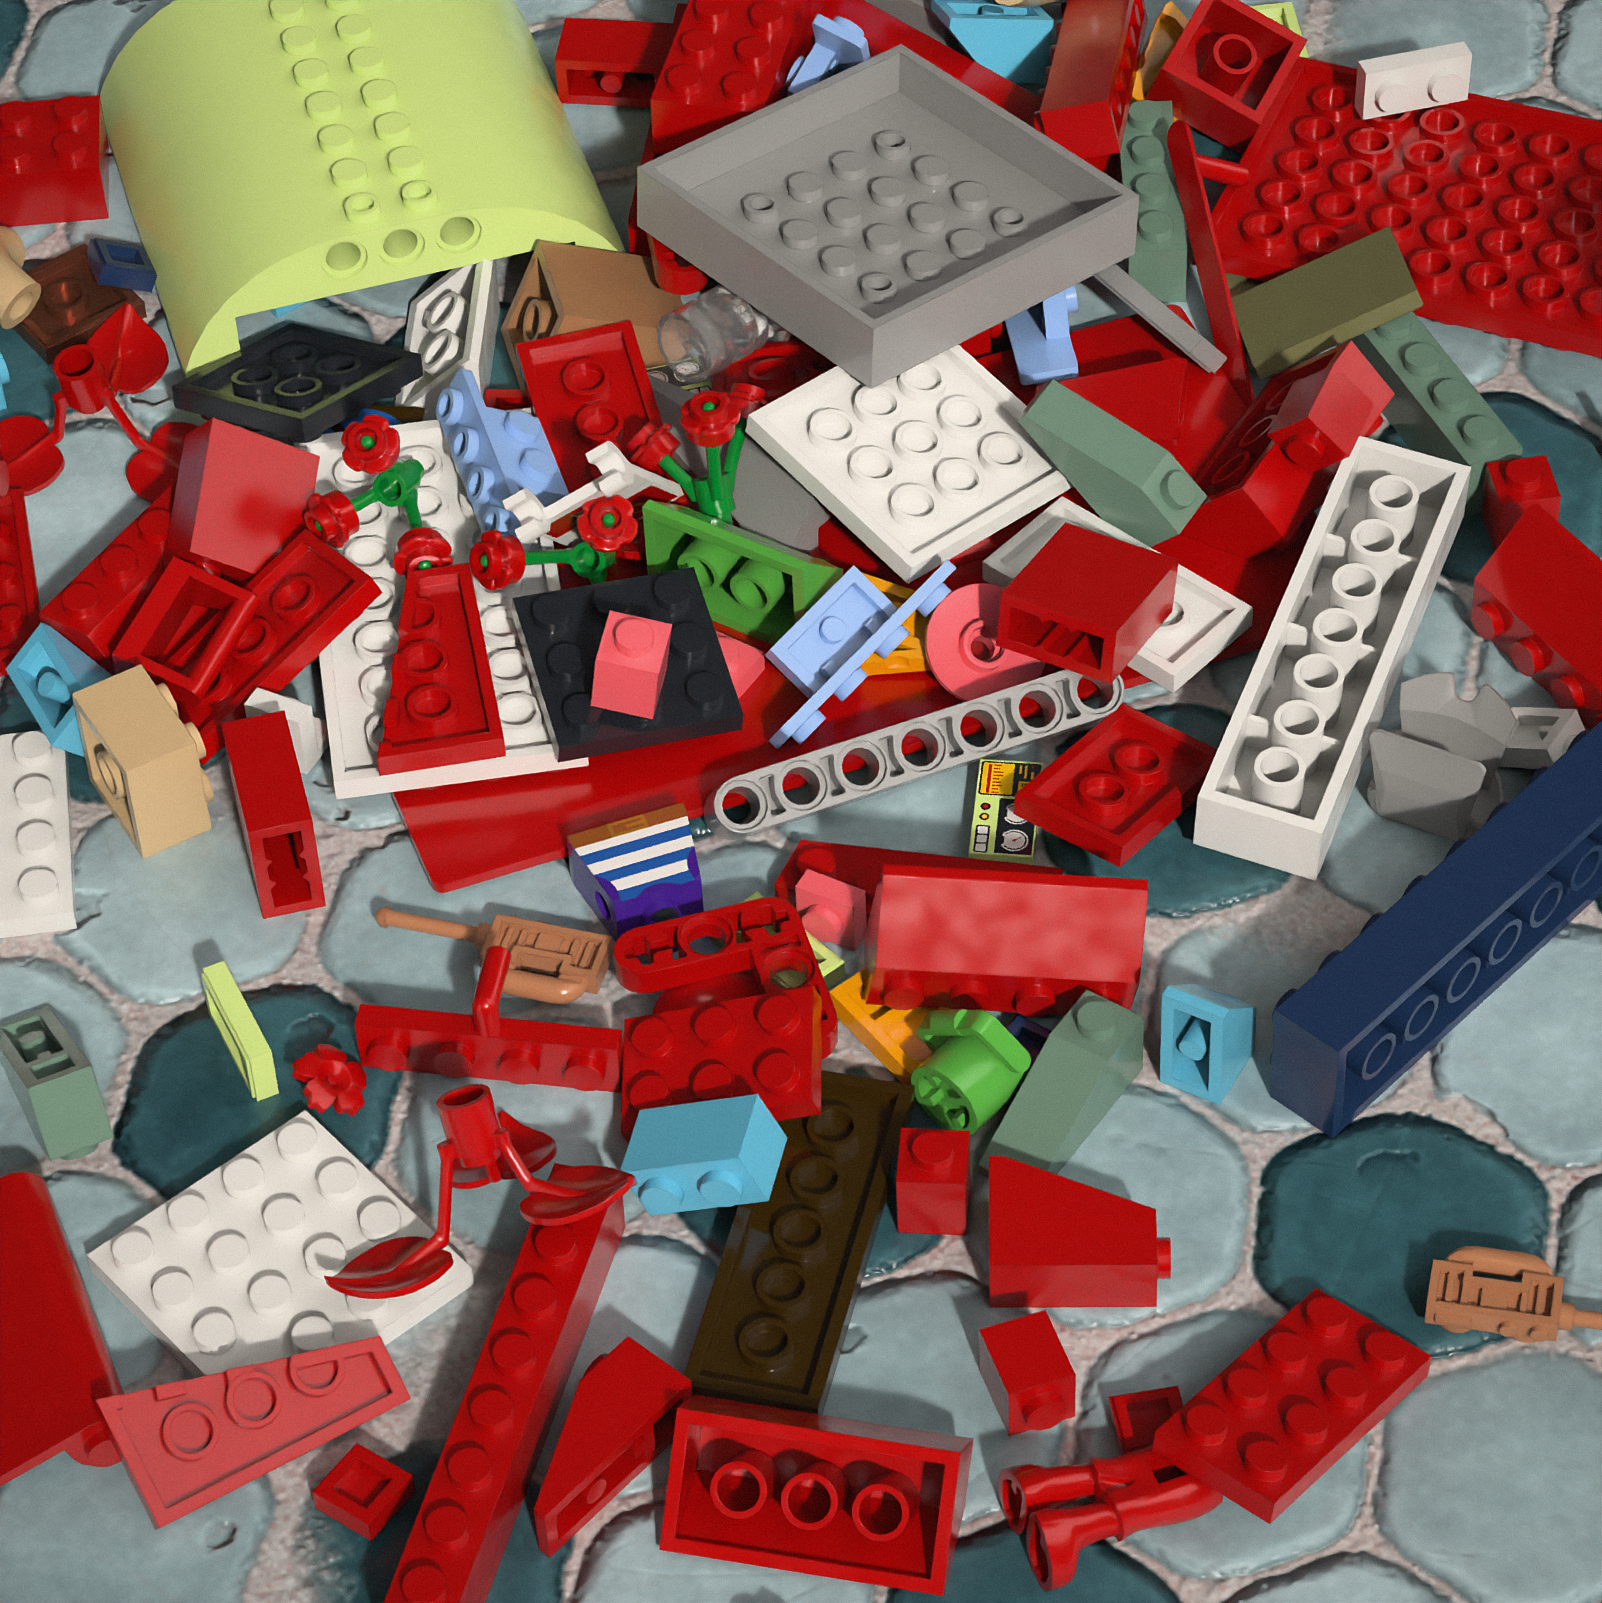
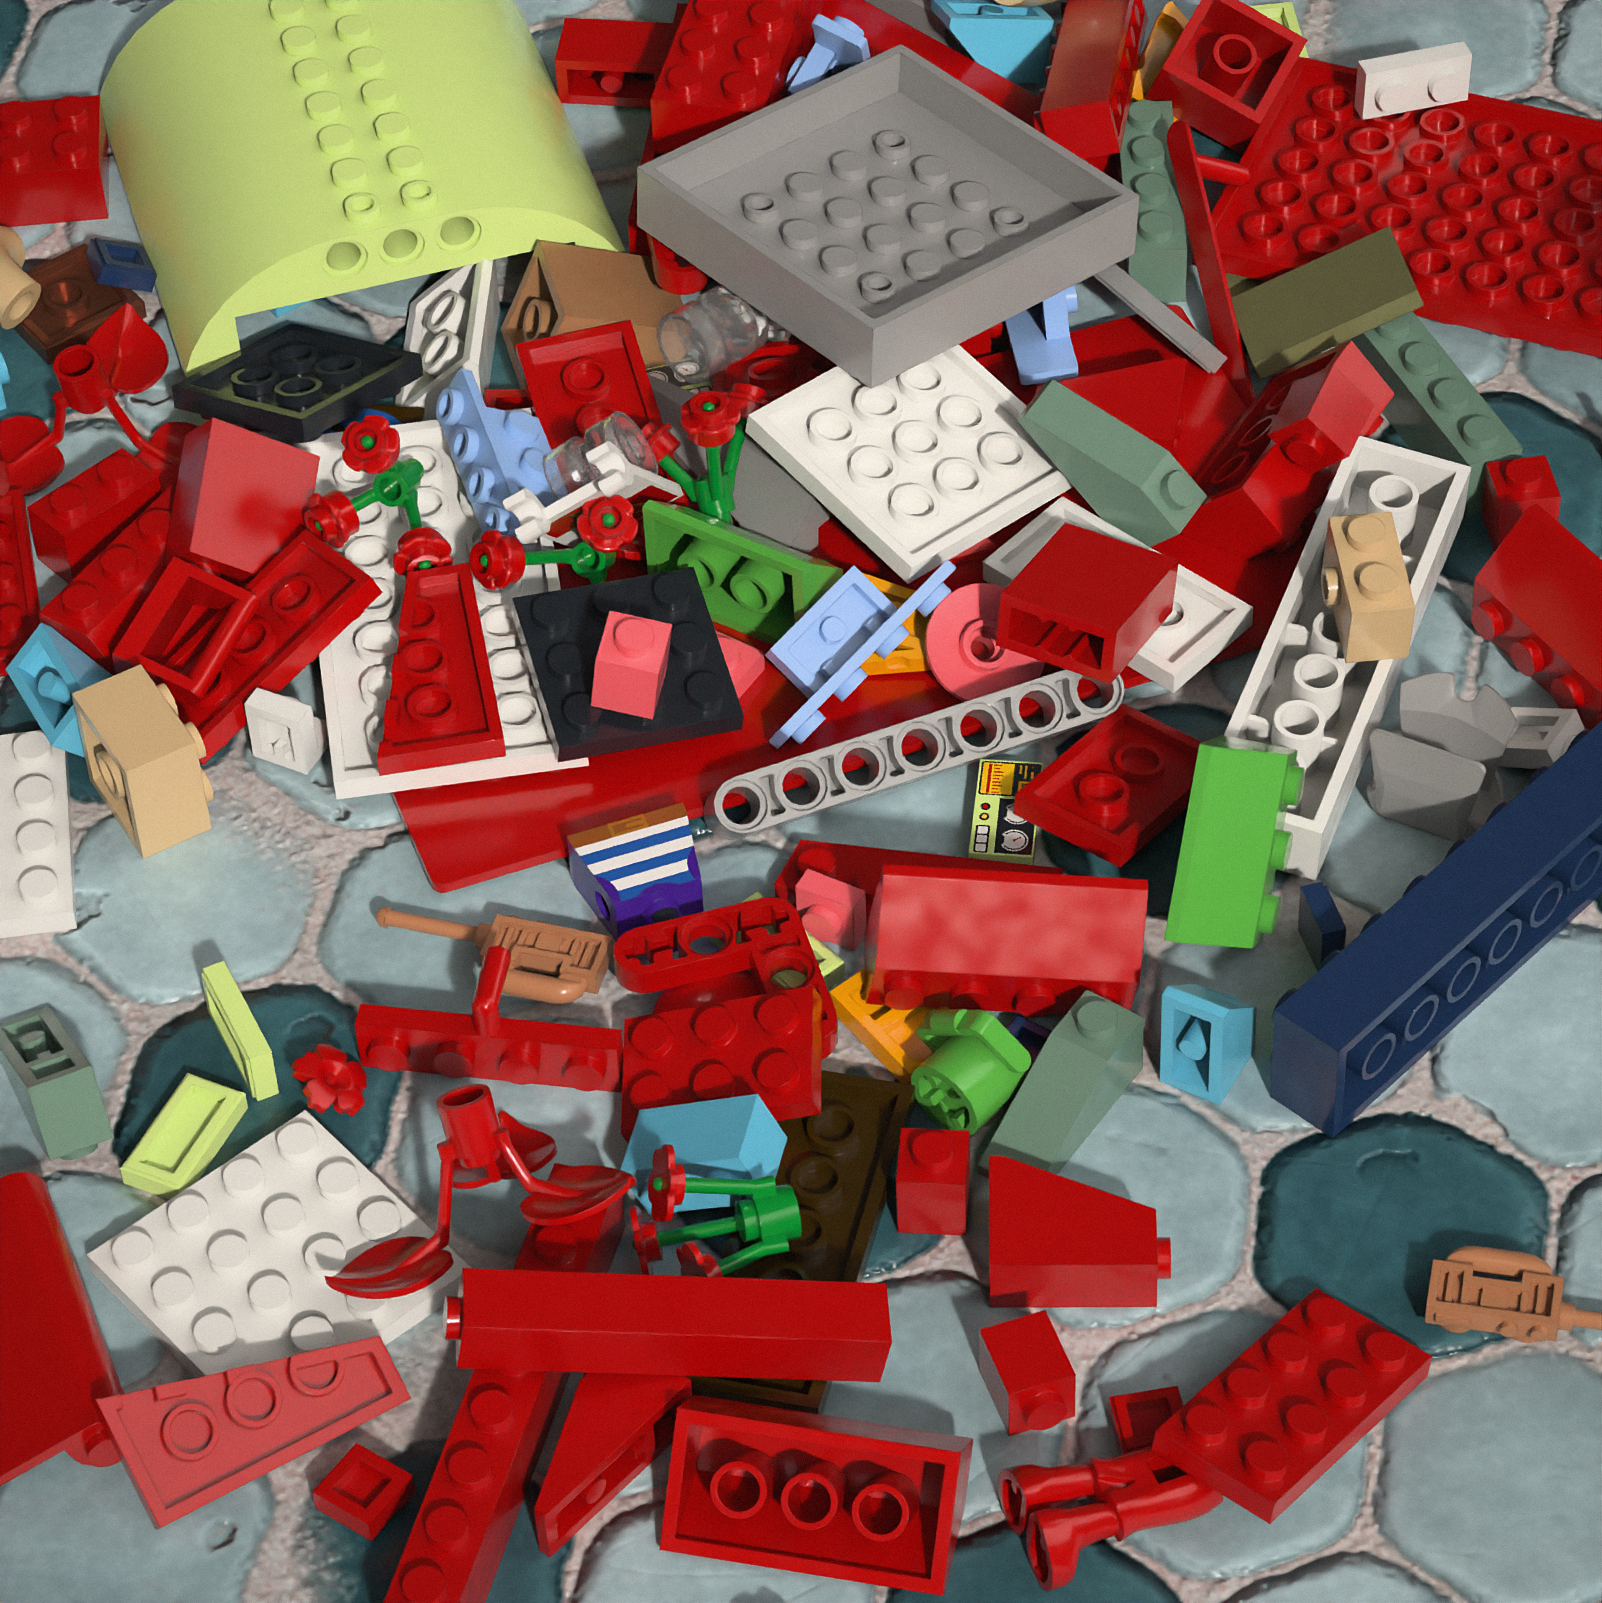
(90, 512): none -> red brick
(184, 1137): none -> yellowish green tile
(274, 814): red brick -> none
(568, 466): none -> clear wheel
(669, 1325): none -> red brick
(766, 1215): none -> green plant
(1234, 843): none -> bright green slope
(1320, 922): none -> dark blue tile
(1368, 587): none -> tan brick

